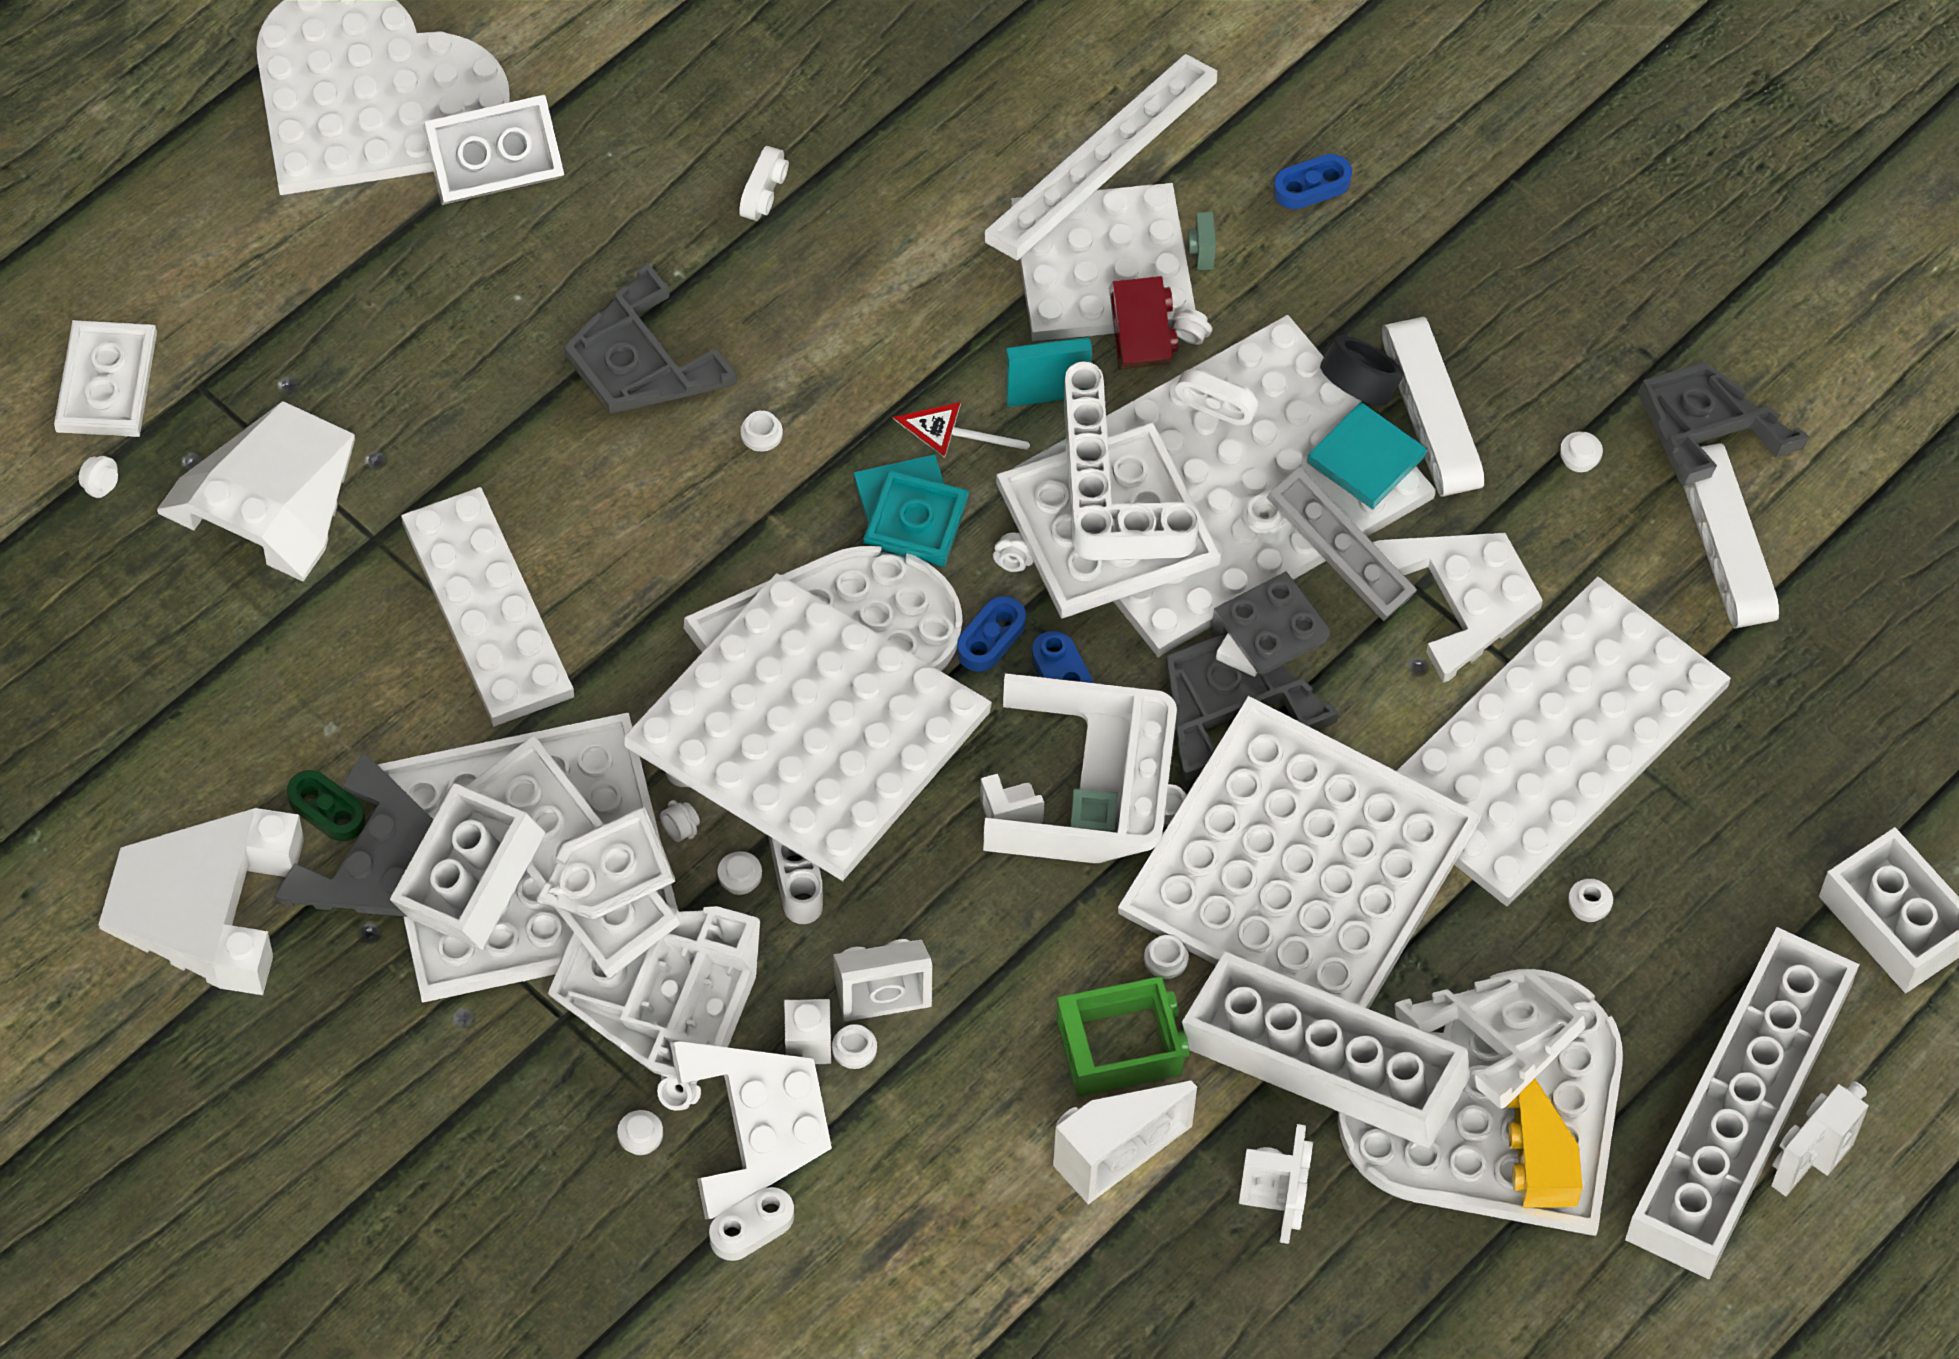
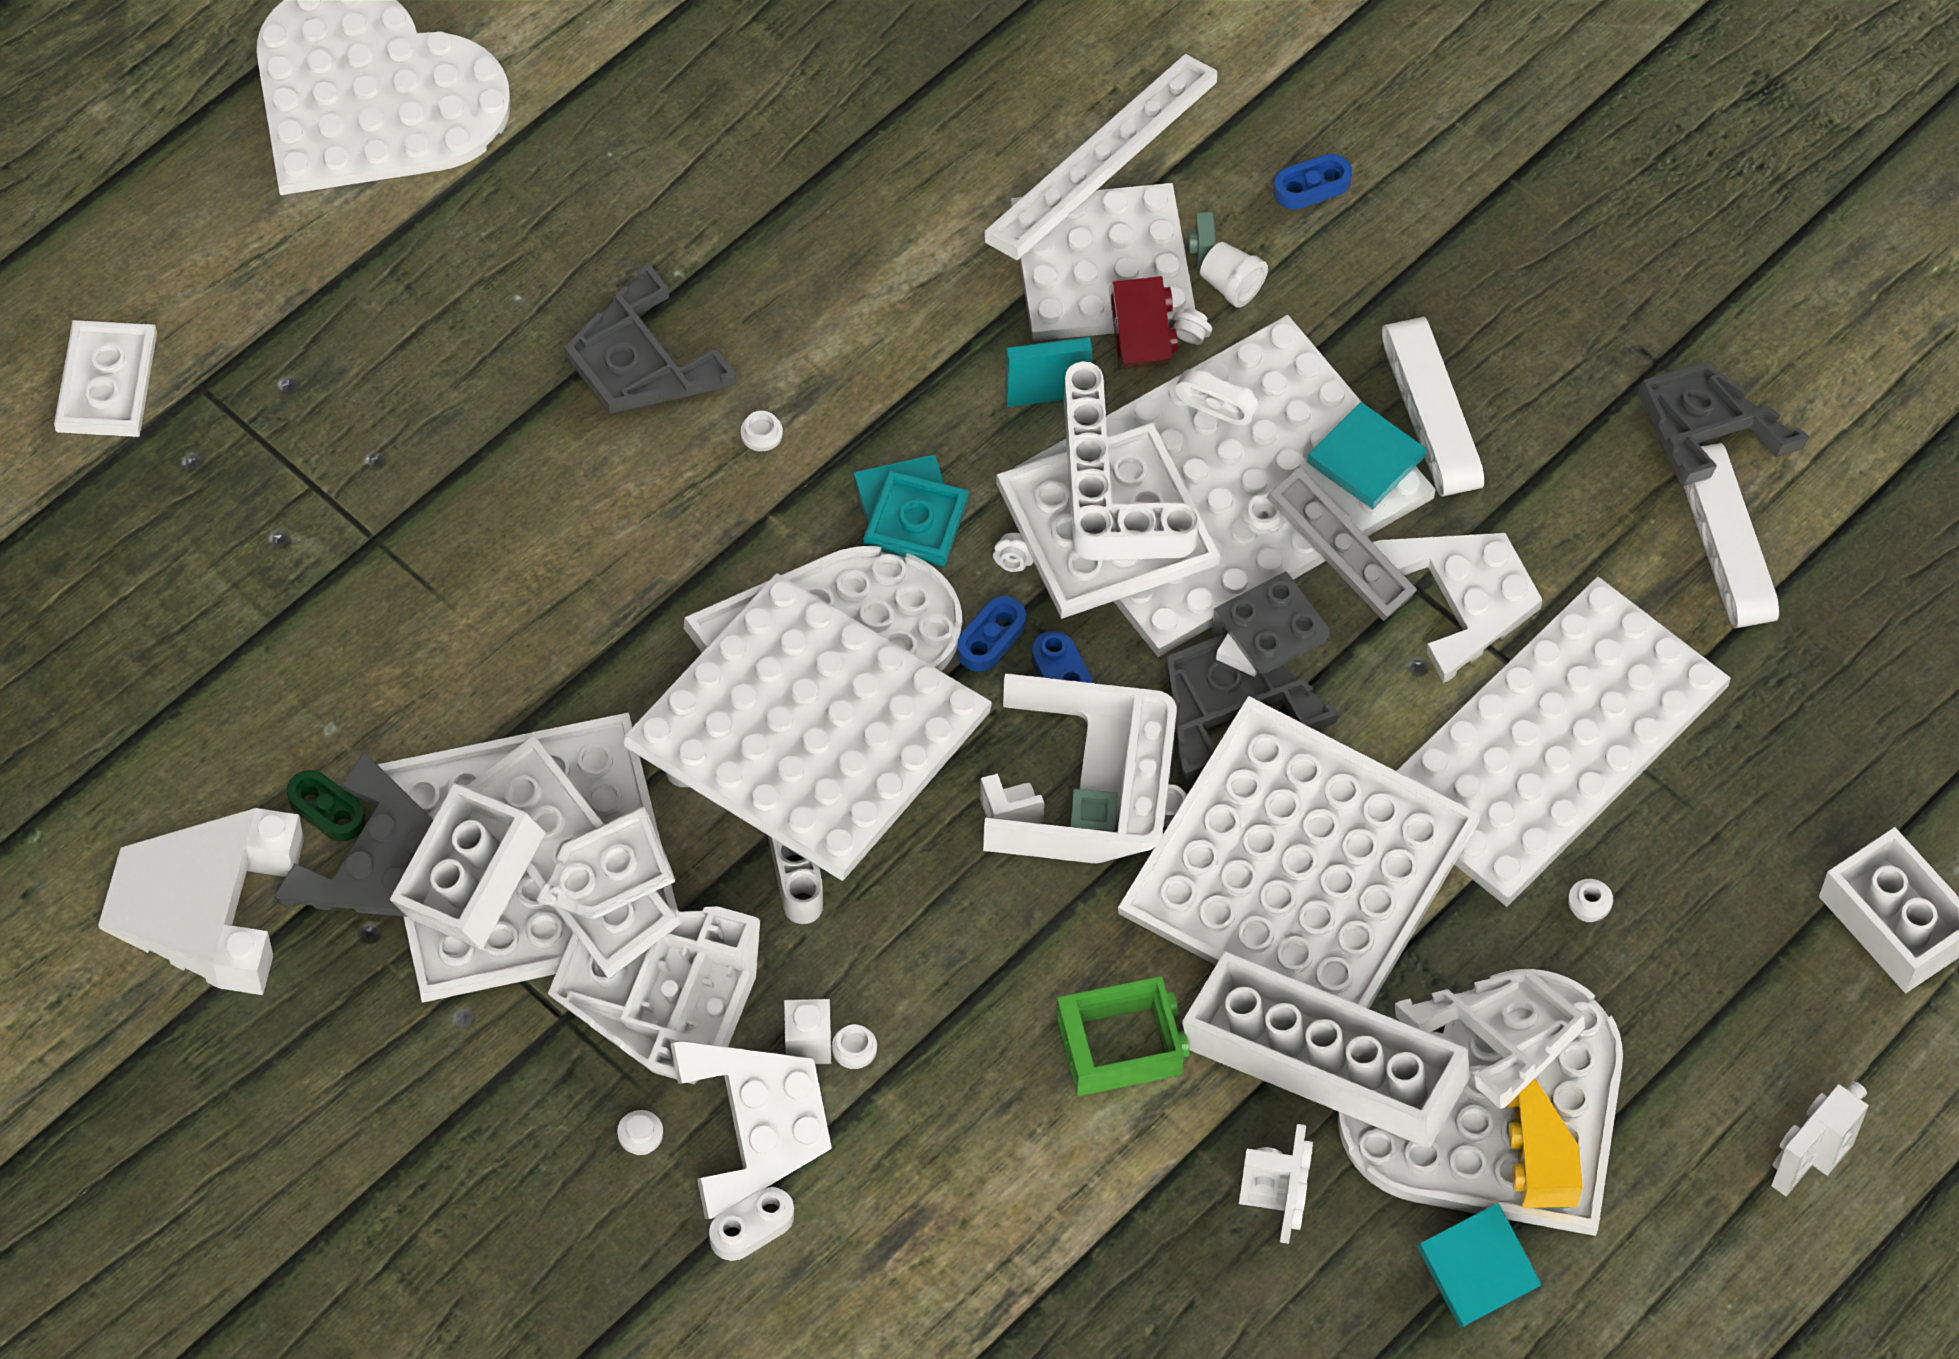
(98, 476): white plate -> none
(270, 486): white wedge -> none
(487, 606): white plate -> none
(493, 149): white brick -> none
(676, 1099): white plate -> none
(680, 820): white plate -> none
(739, 872): white plate -> none
(758, 192): white plate -> none
(883, 979): white slope -> none
(937, 426): piece -> none
(1119, 1134): white slope -> none
(1166, 957): white plate -> none
(1234, 273): none -> white piece
(1361, 370): black tyre -> none
(1478, 1265): none -> teal tile
(1581, 451): white plate -> none
(1741, 1103): white brick -> none

